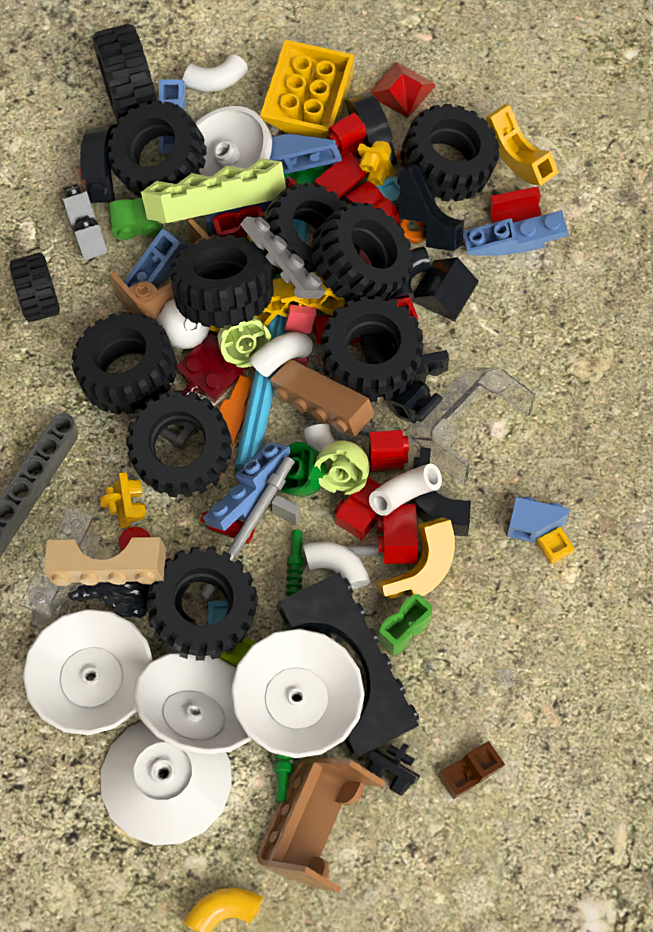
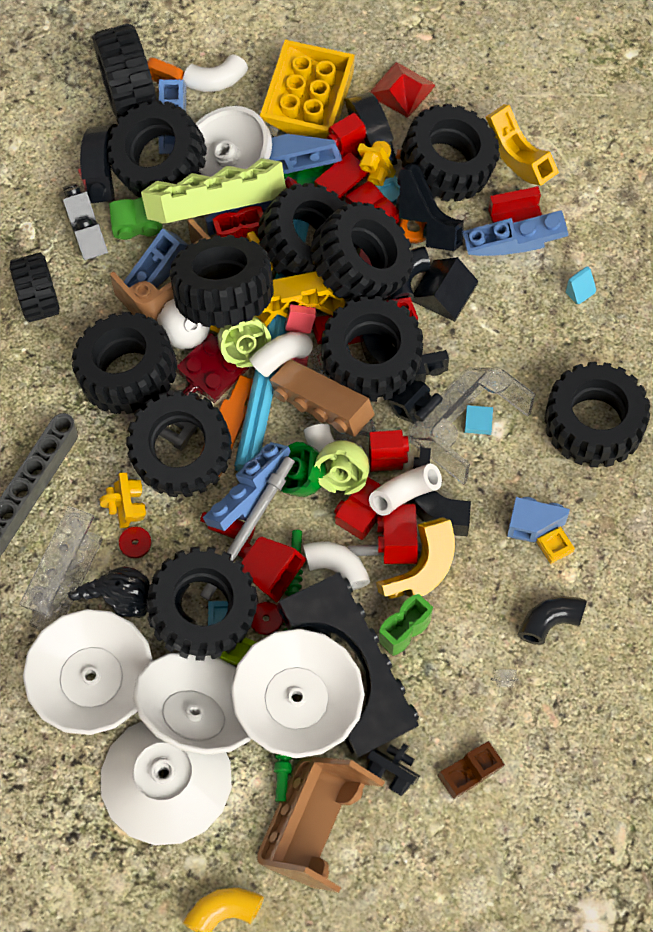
(140, 561): tan arch -> none
(164, 71): none -> orange beam
(266, 627): none -> red wheel
(271, 565): none -> red torso
(286, 509): light grey tile -> none
(306, 283): light grey wing -> none
(478, 420): none -> medium azure tile
(548, 614): none -> black cylinder
(581, 286): none -> medium azure slope
(605, 385): none -> black tyre

